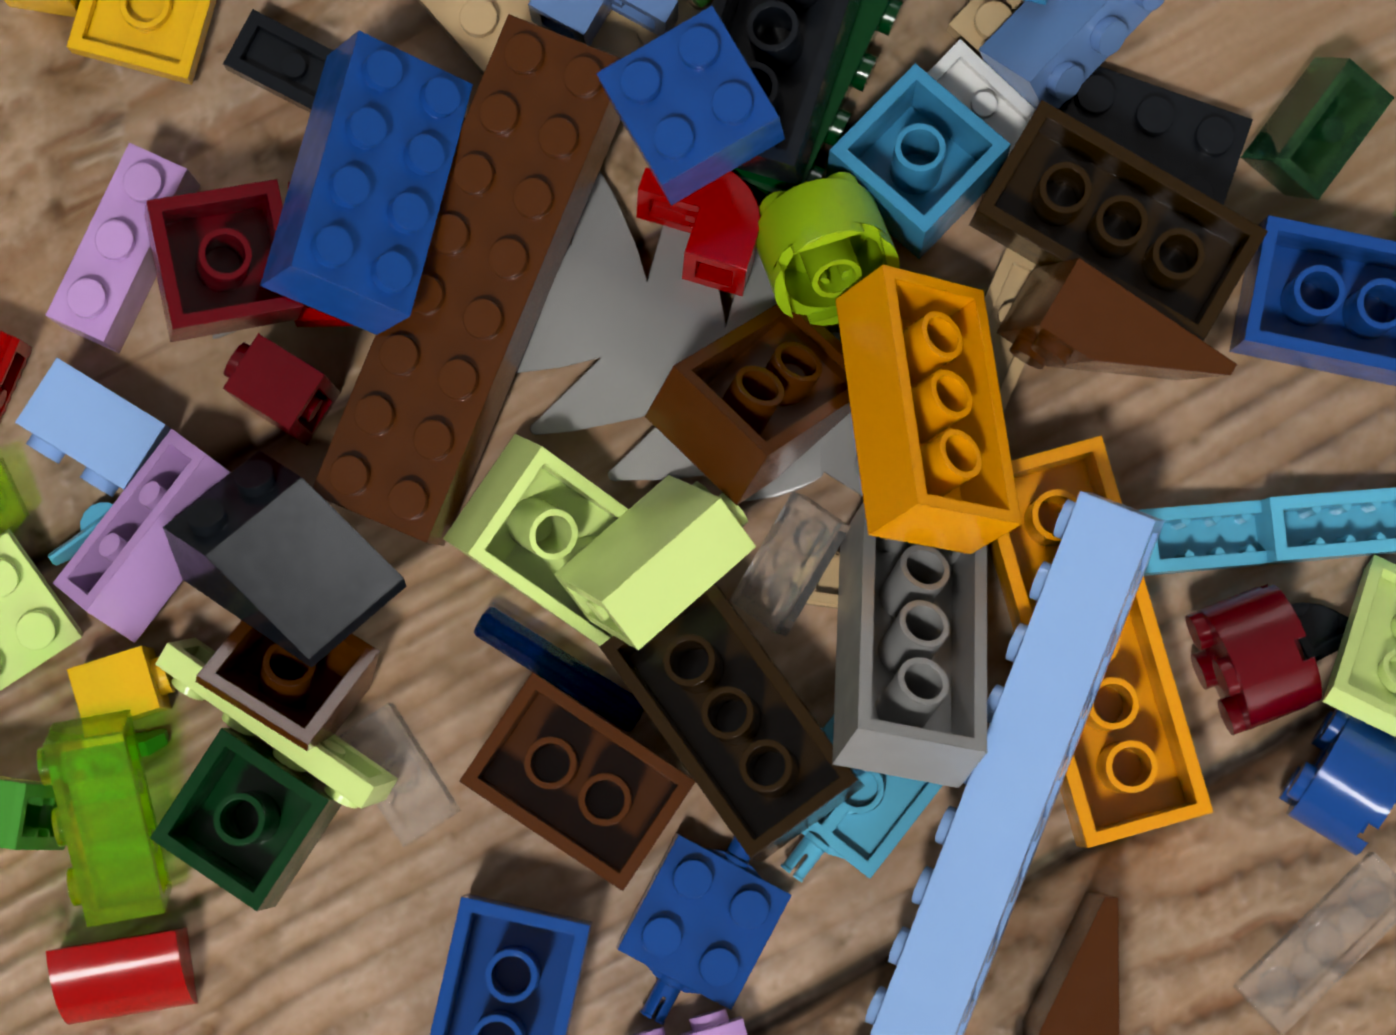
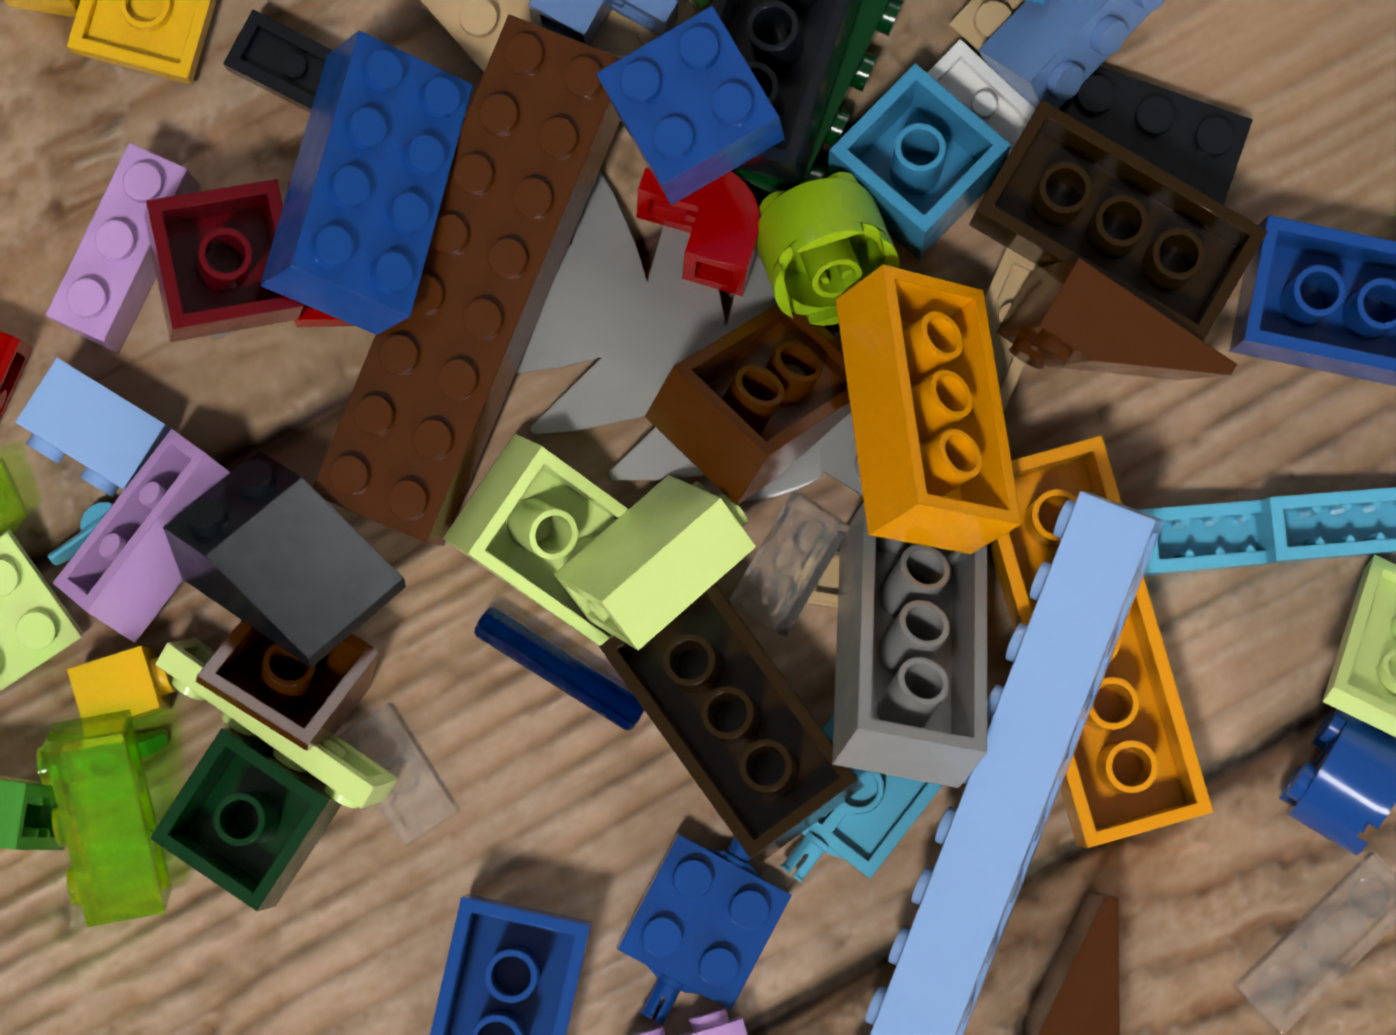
(122, 976): red brick -> none
(280, 387): dark red brick -> none
(577, 781): reddish brown brick -> none
(1253, 658): dark red brick -> none
(1317, 127): clear green brick -> none
(1322, 628): black tile -> none

